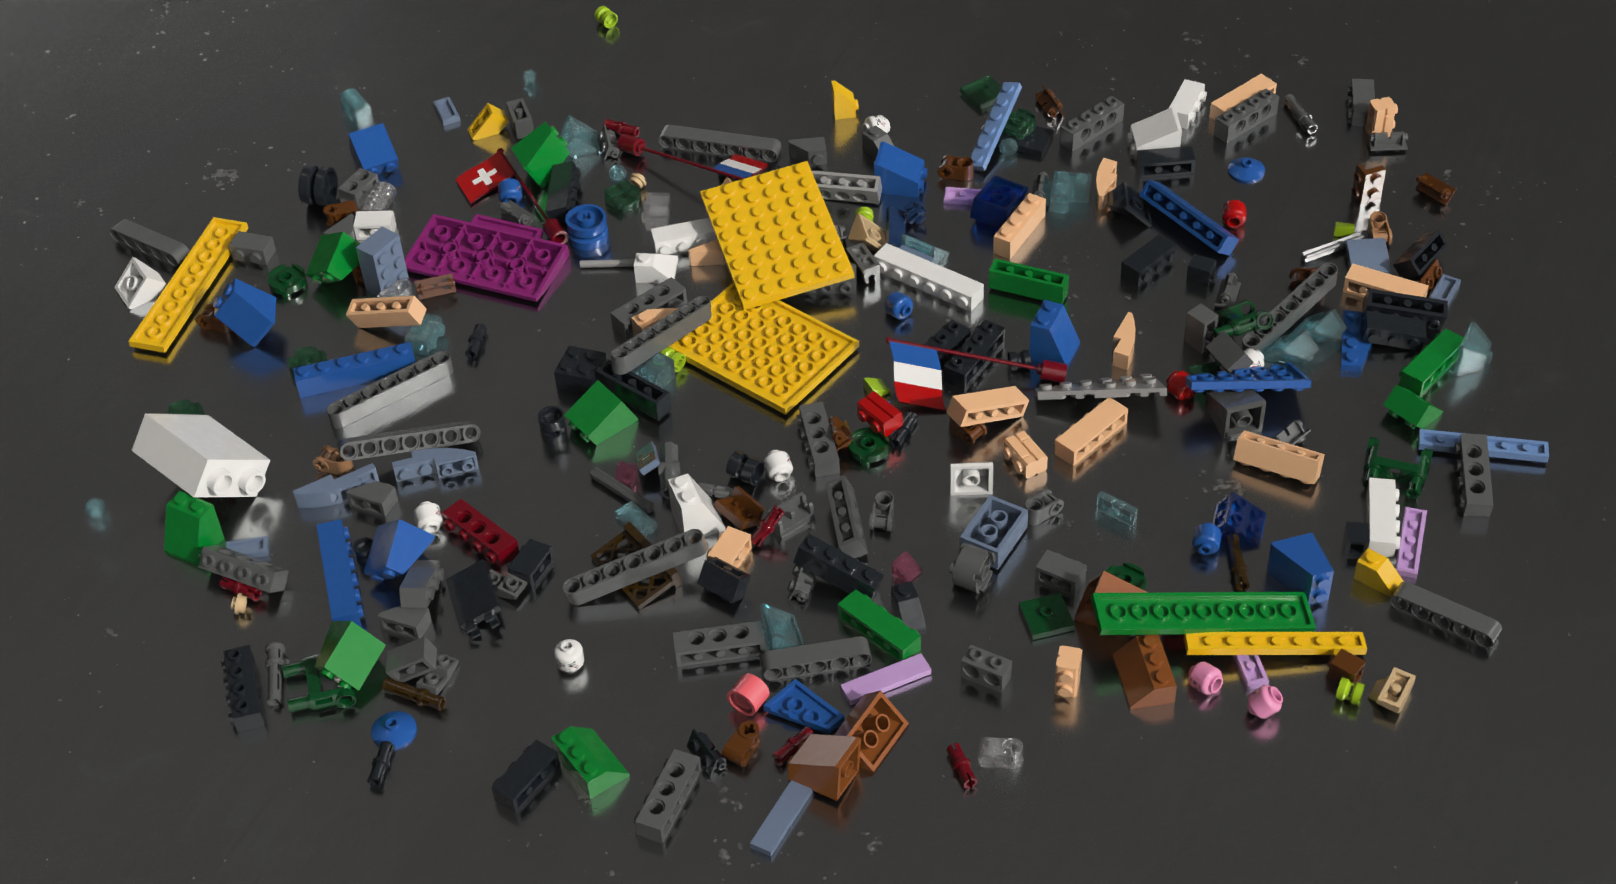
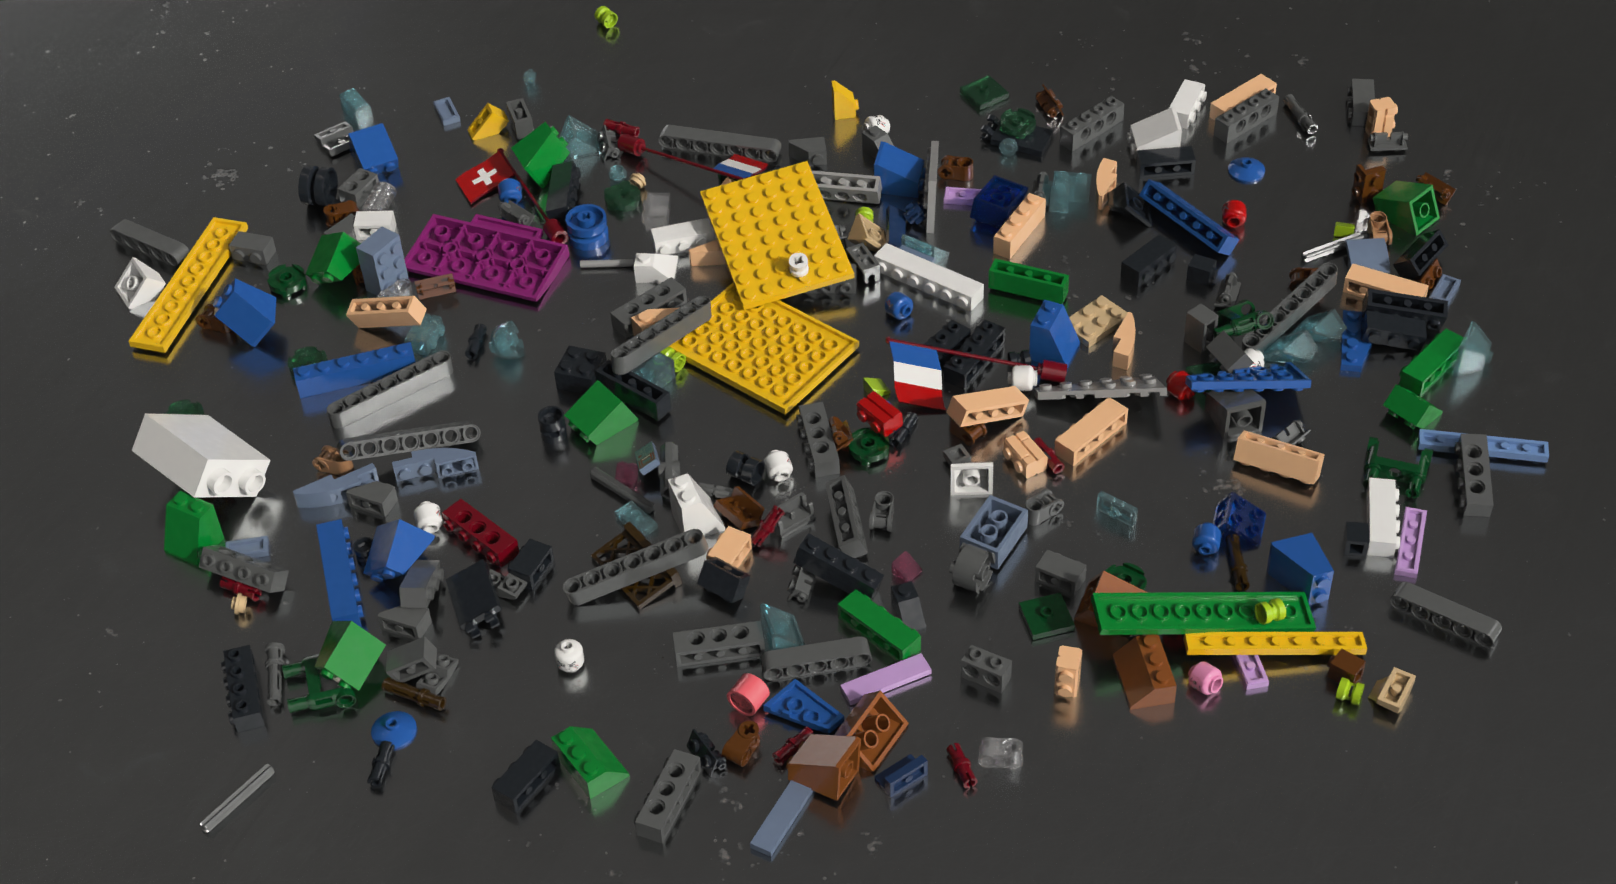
(95, 507): clear light blue plate -> none
(236, 798): none -> axle
(335, 139): none -> dark grey slope
(506, 342): none -> clear light blue cylinder
(801, 268): none -> white wheel
(902, 774): none -> dark blue panel
(930, 184): none -> light grey wing
(956, 454): none -> dark grey plate
(994, 125): medium blue plate -> none
(1023, 377): none -> white head
(1054, 463): none -> dark red pin
(1097, 320): none -> tan plate
(1264, 701): bright pink head -> none
(1270, 611): none -> lime wheel
(1377, 572): yellow slope -> none
(1408, 205): none -> green slope

